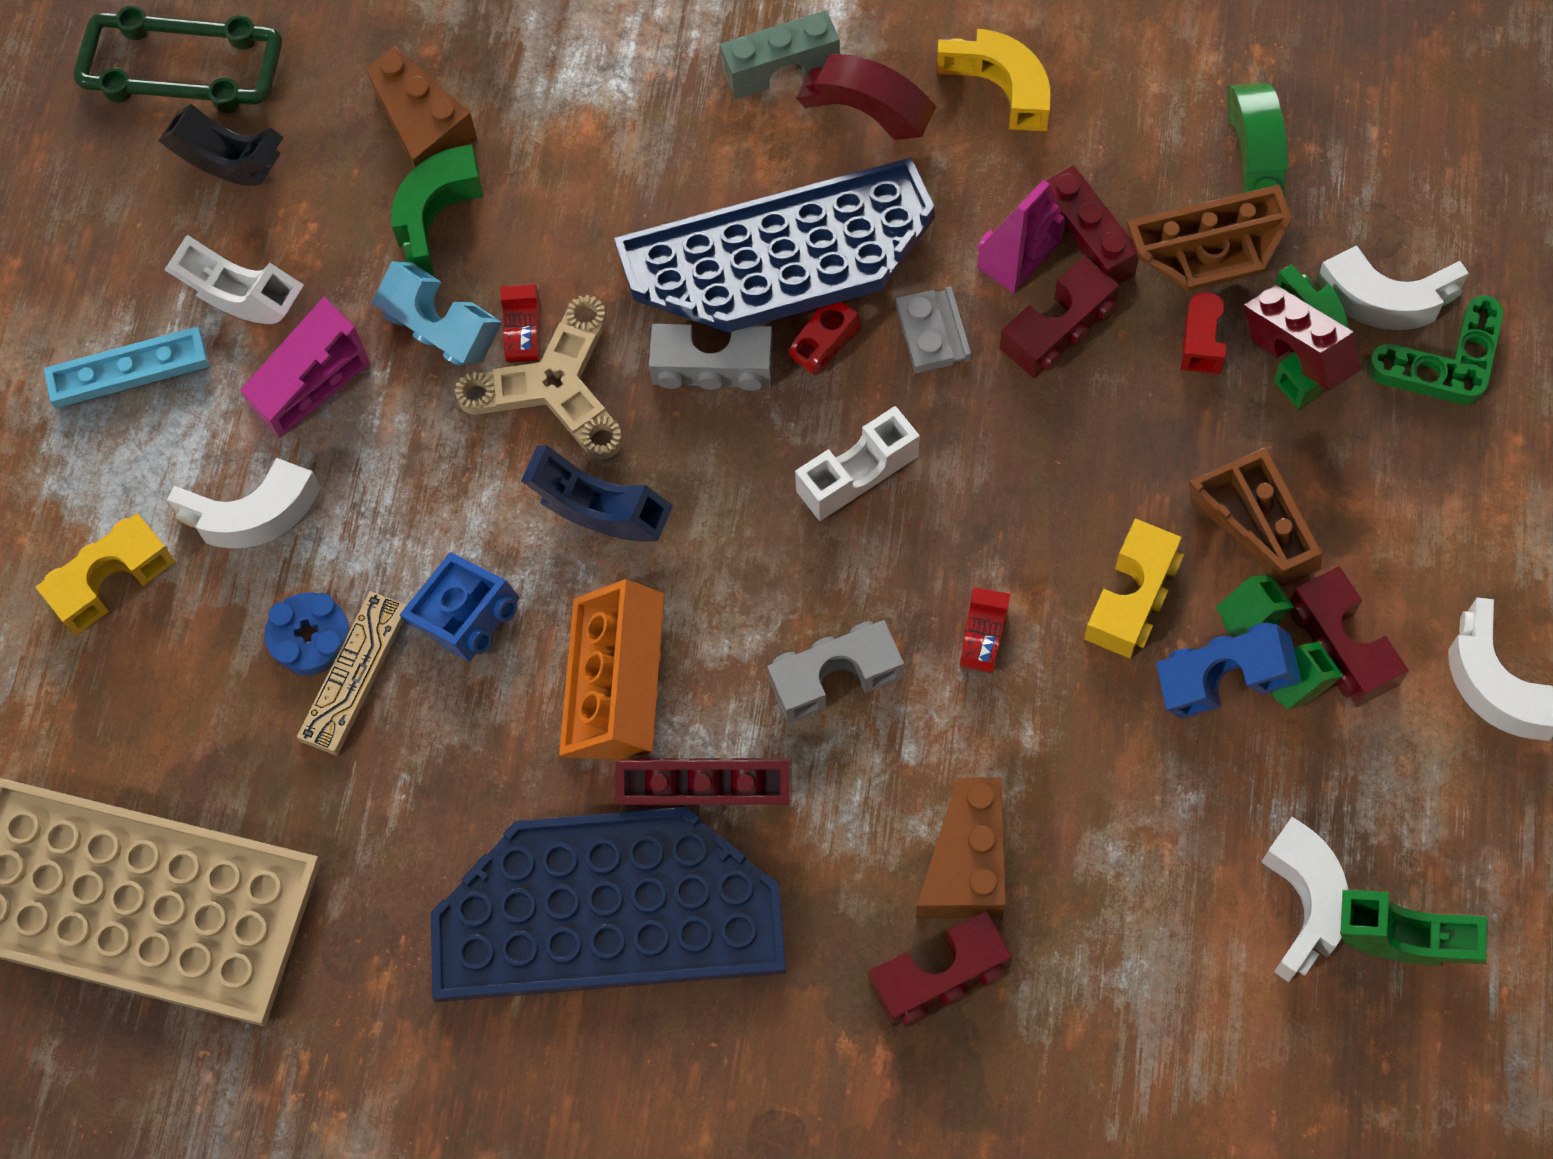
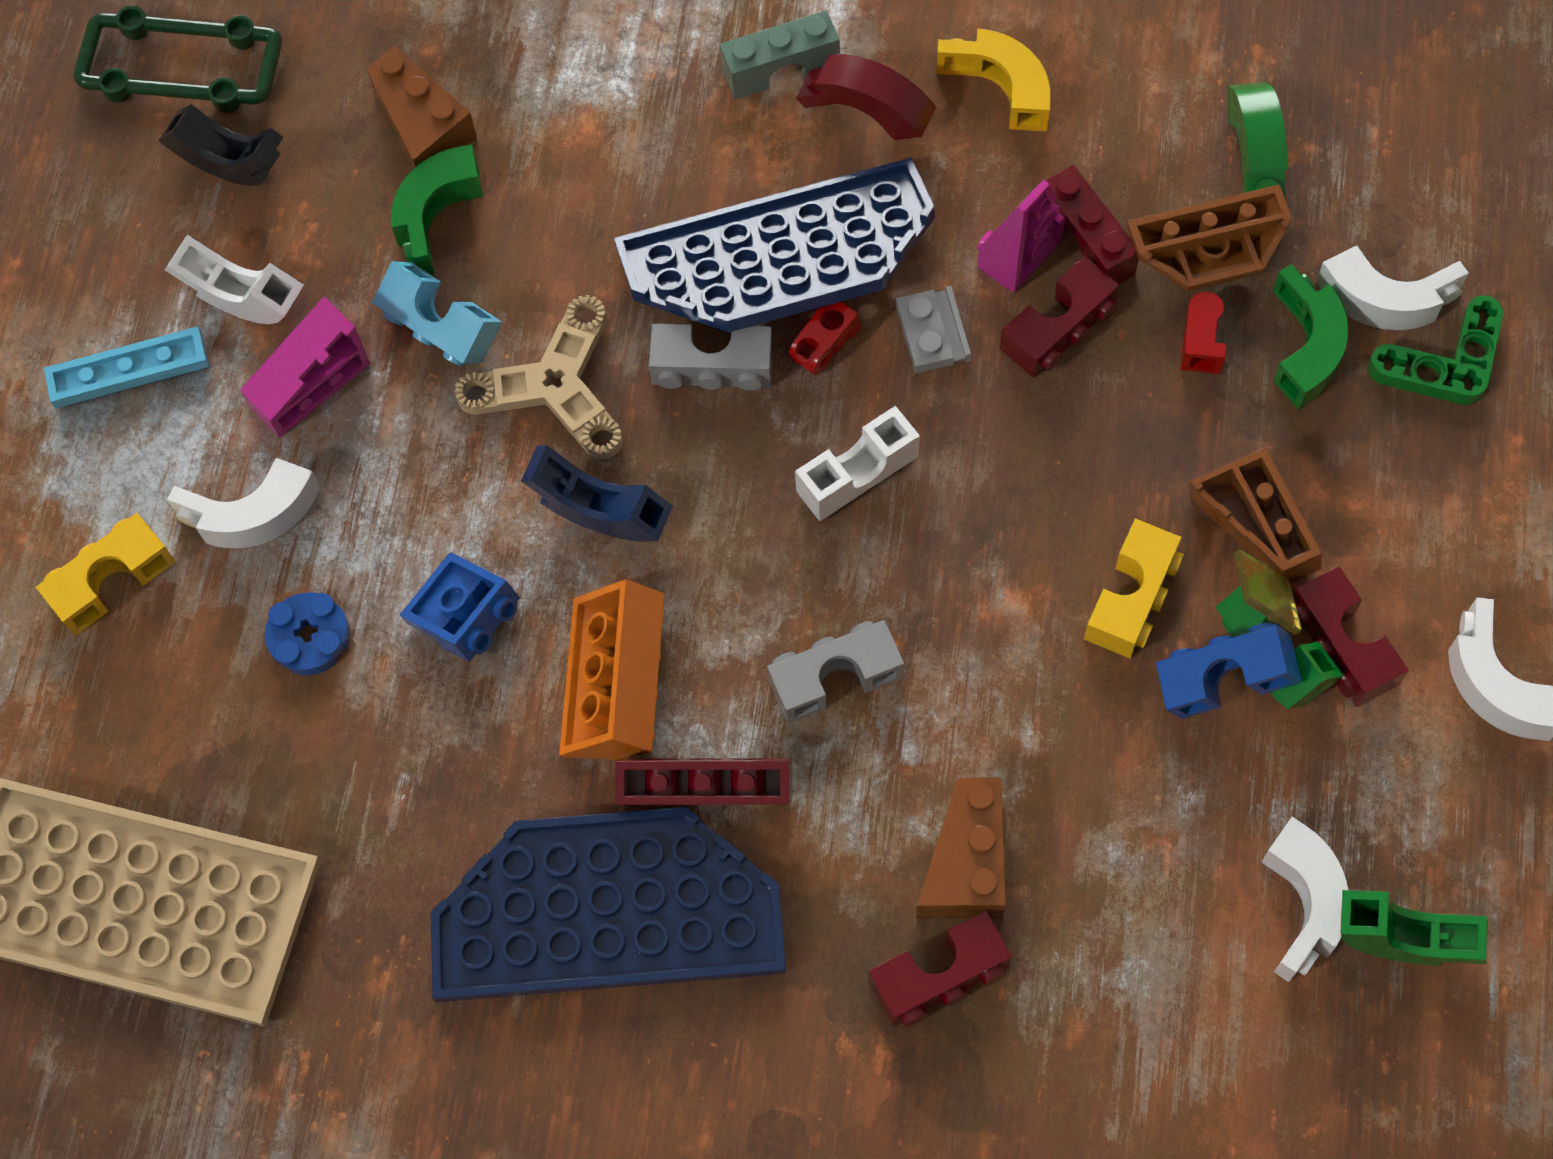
(352, 674): tan tile -> none
(521, 322): red leg -> none
(984, 629): red leg -> none
(1267, 591): none -> clear yellow piece
(1321, 344): dark red arch -> none

